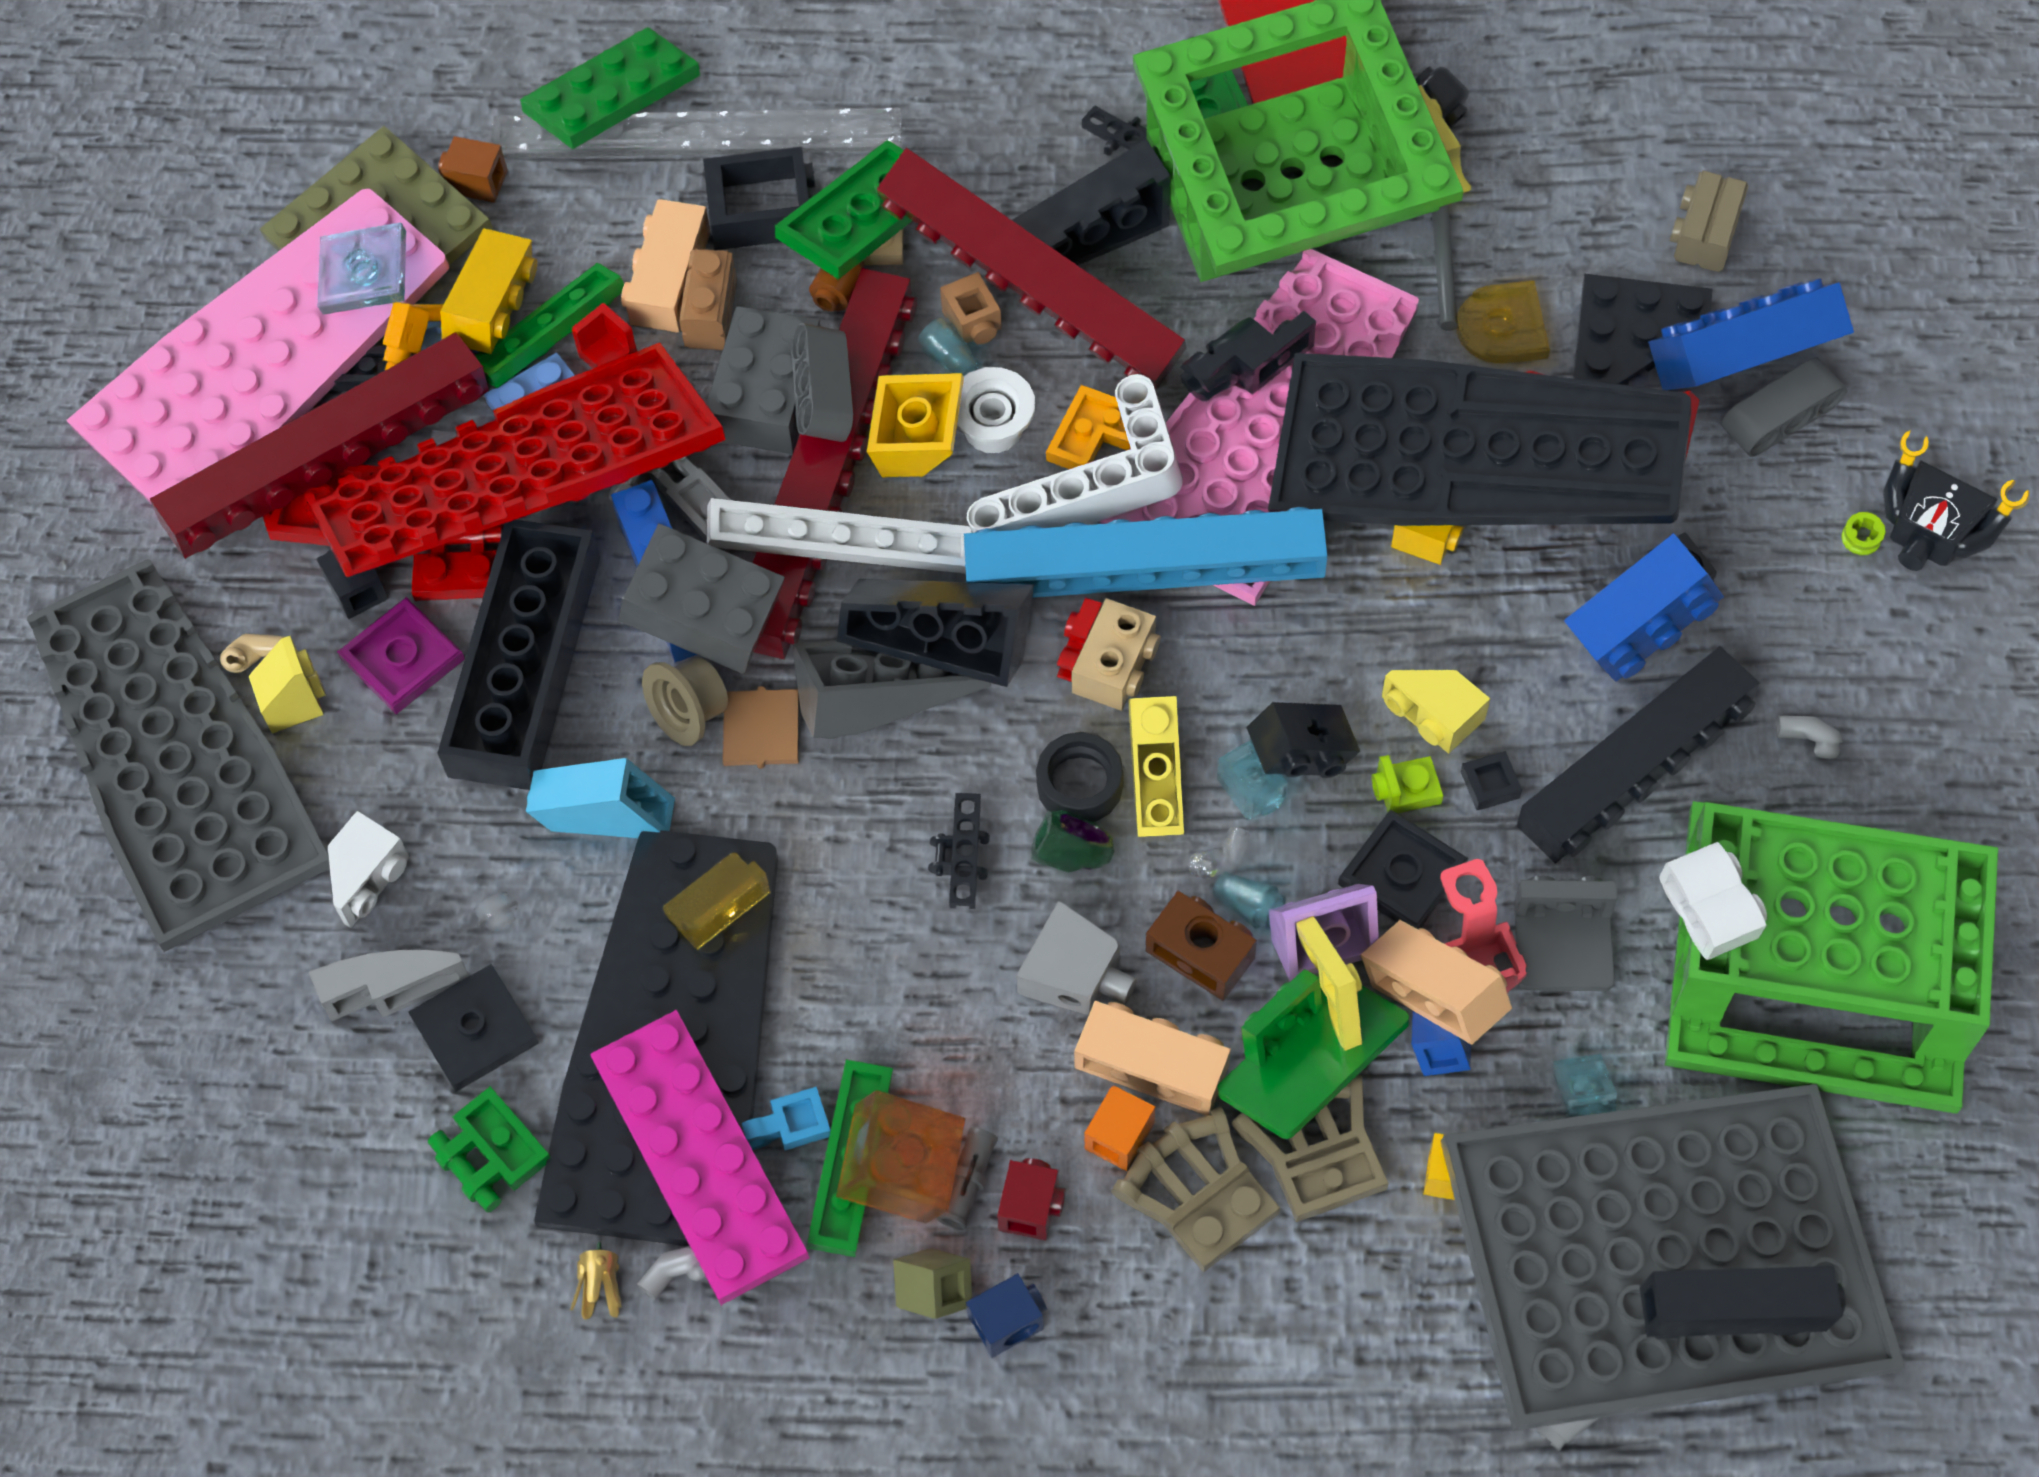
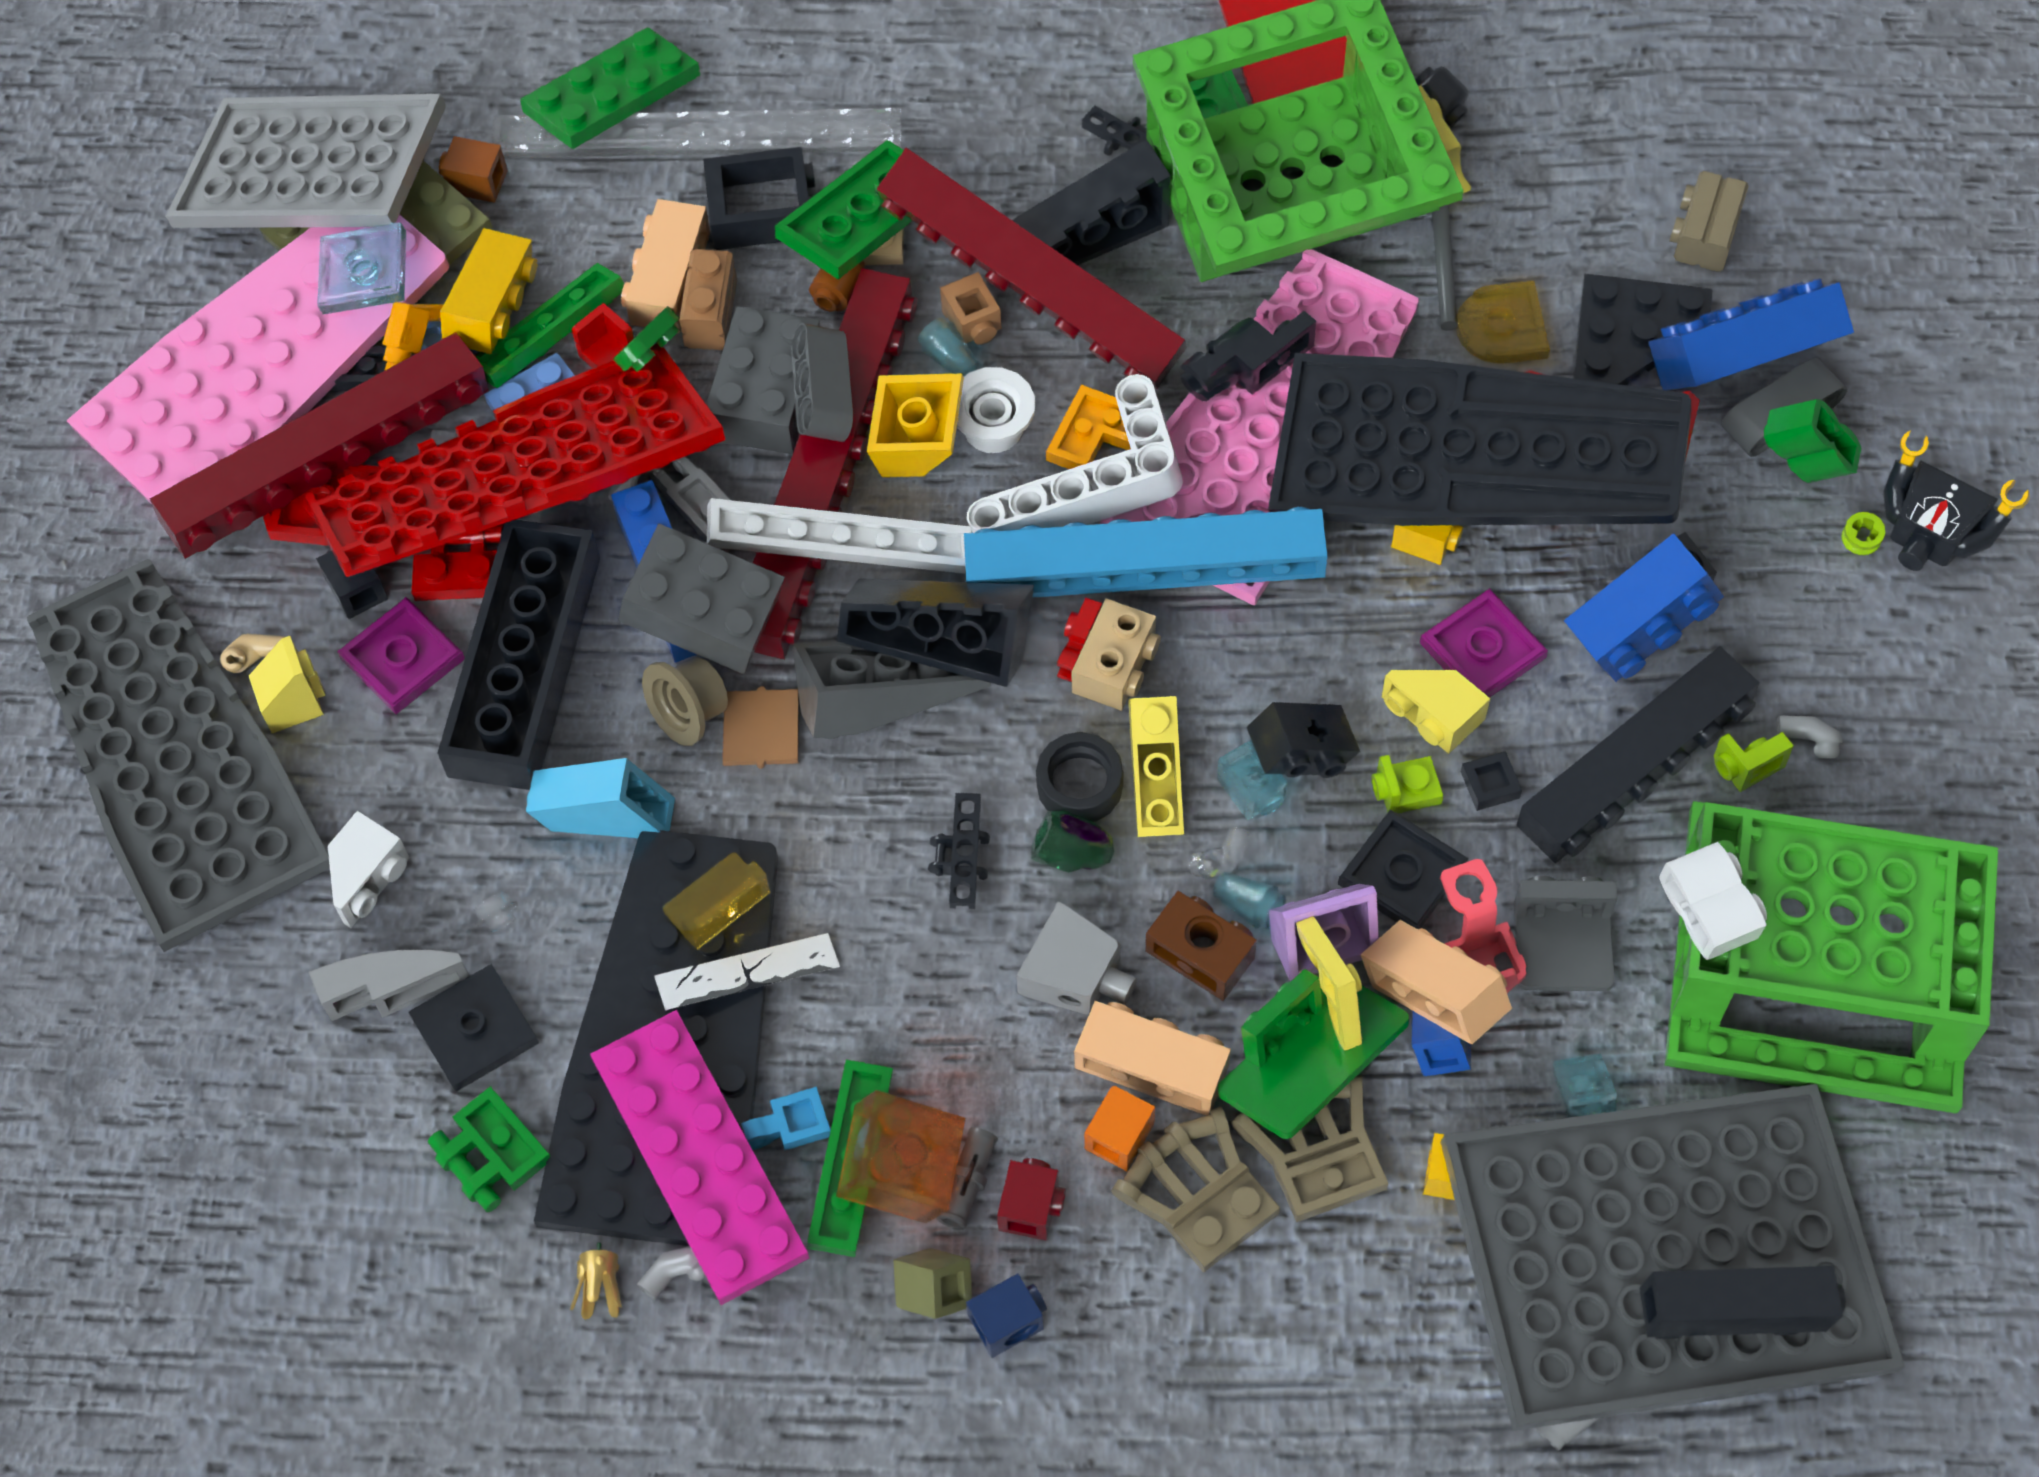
(307, 161): none -> light grey plate
(638, 350): none -> green plate
(746, 971): none -> white sticker
(1484, 644): none -> magenta tile
(1754, 763): none -> lime bracket
(1812, 441): none -> green brick

